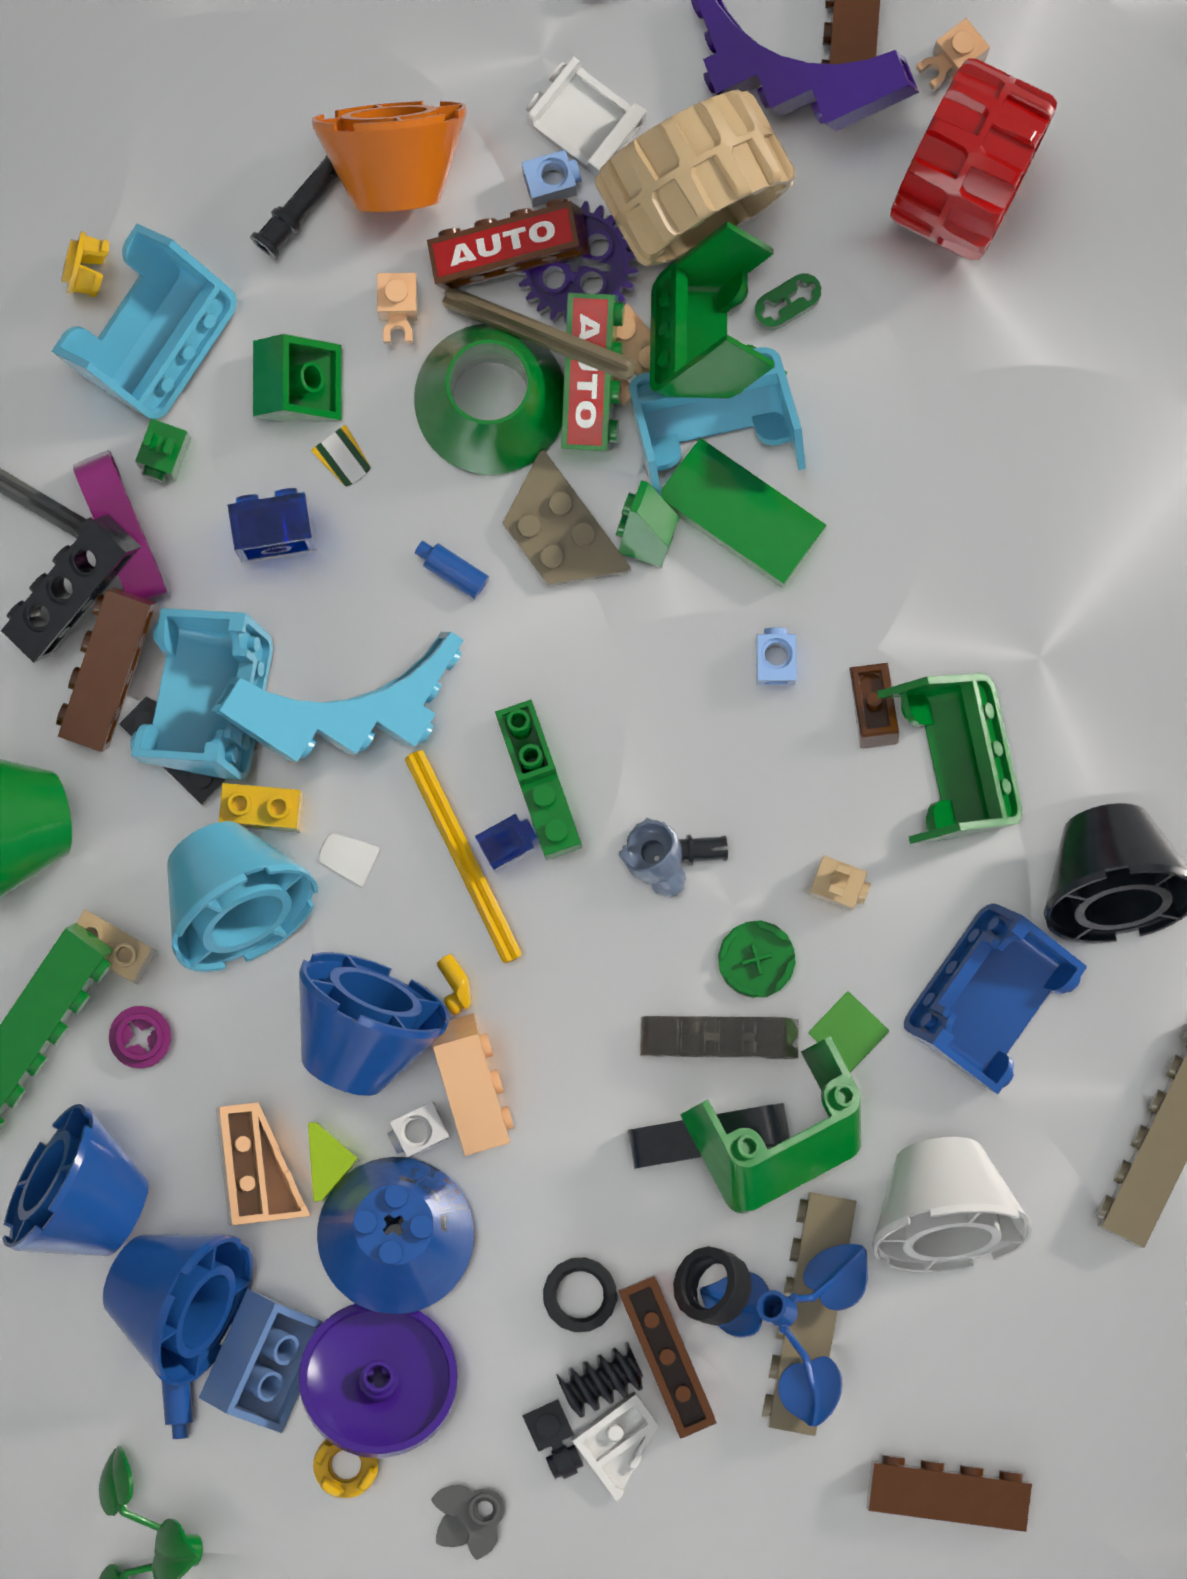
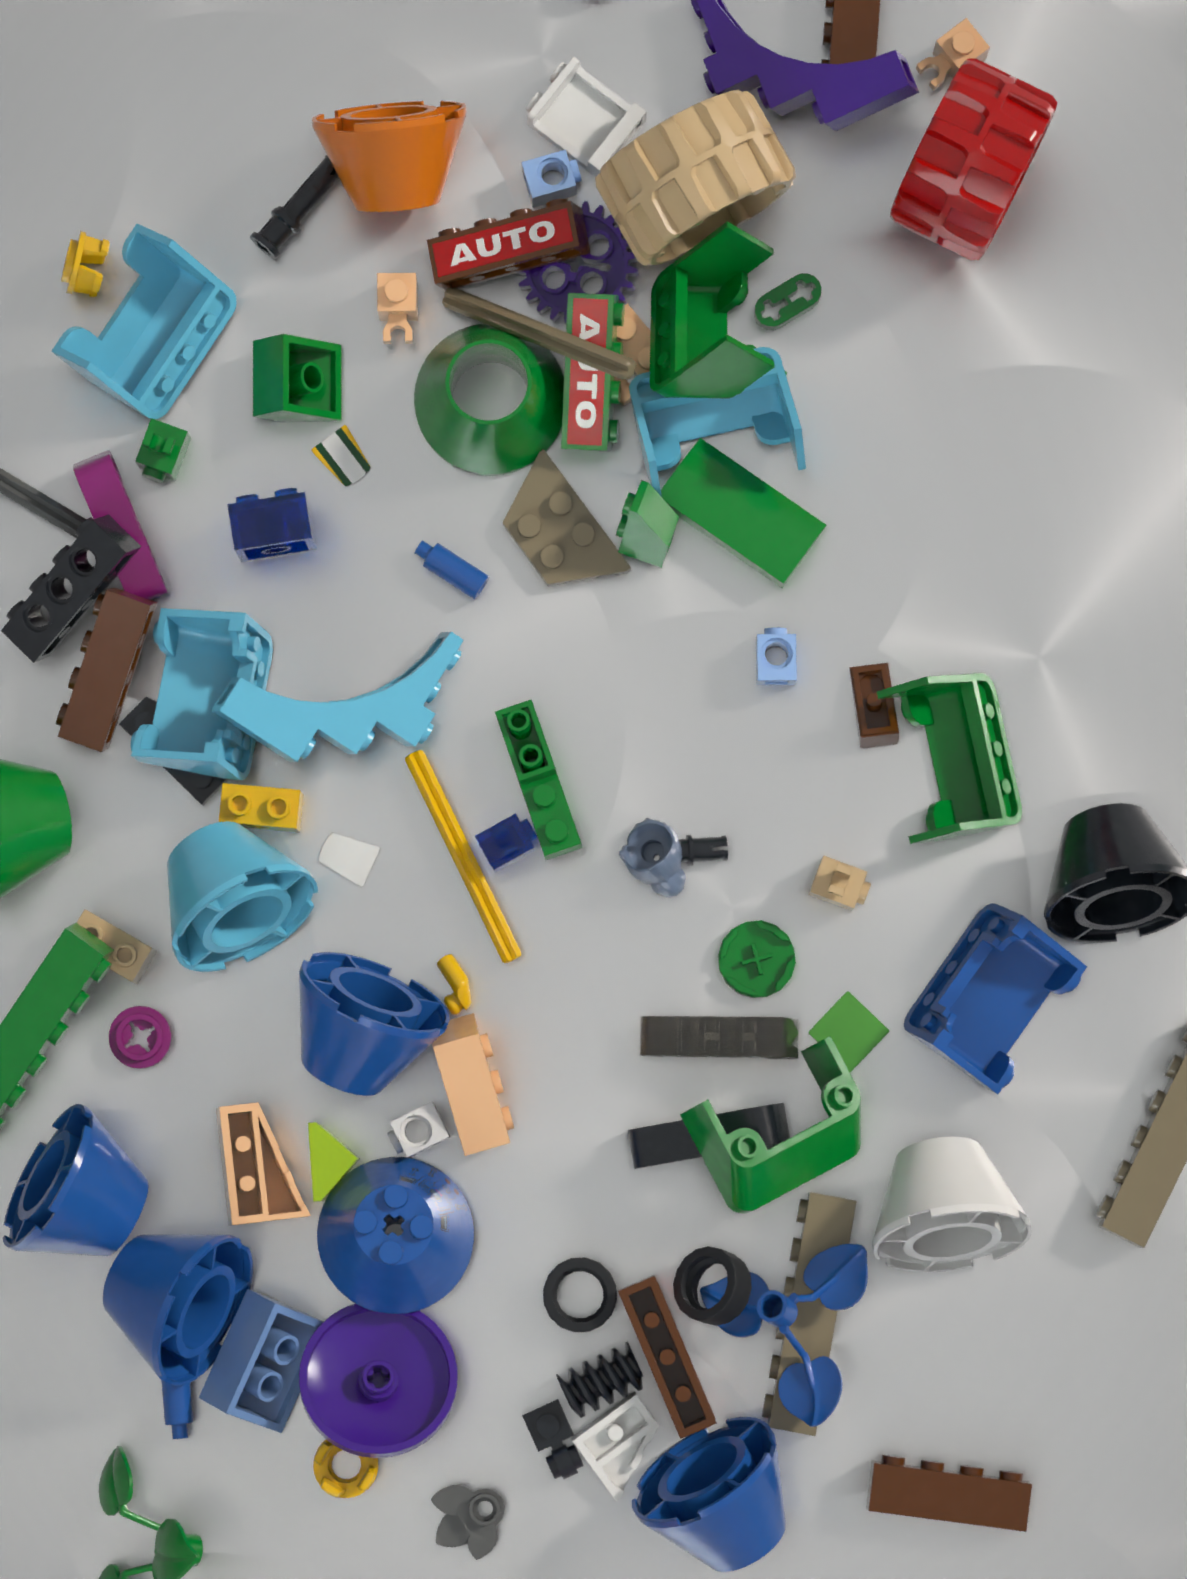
(717, 1494): none -> blue cone

